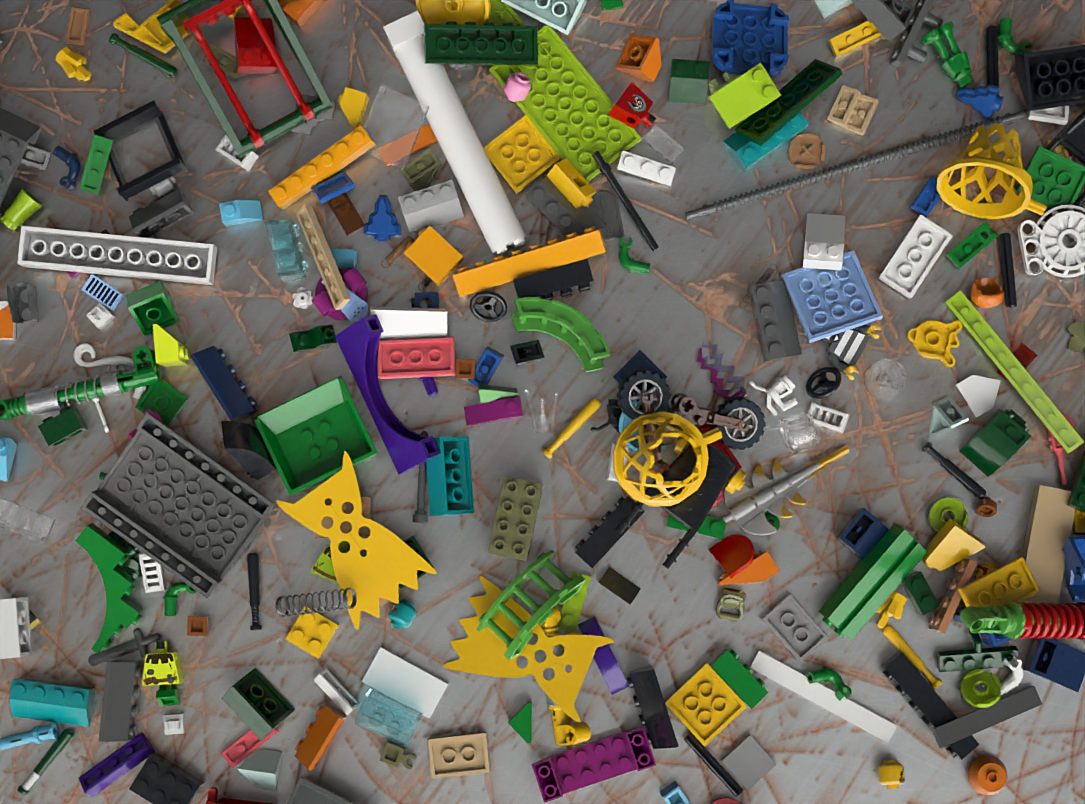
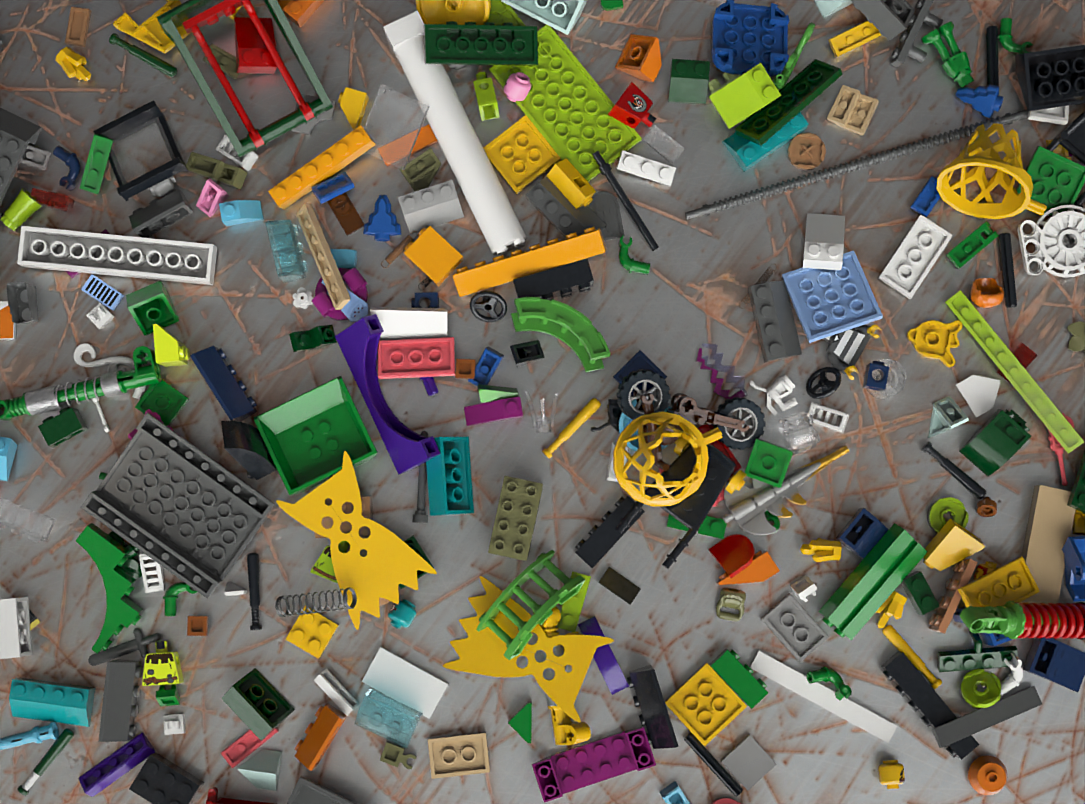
(52, 199): none -> clear red plate
(211, 197): none -> bright pink slope
(216, 170): none -> olive slope
(233, 589): none -> white slope
(486, 97): none -> lime torso
(768, 463): none -> green tile
(781, 79): none -> bright green plant
(804, 587): none -> white tile
(822, 550): none -> yellow rock
(869, 382): none -> dark blue brick

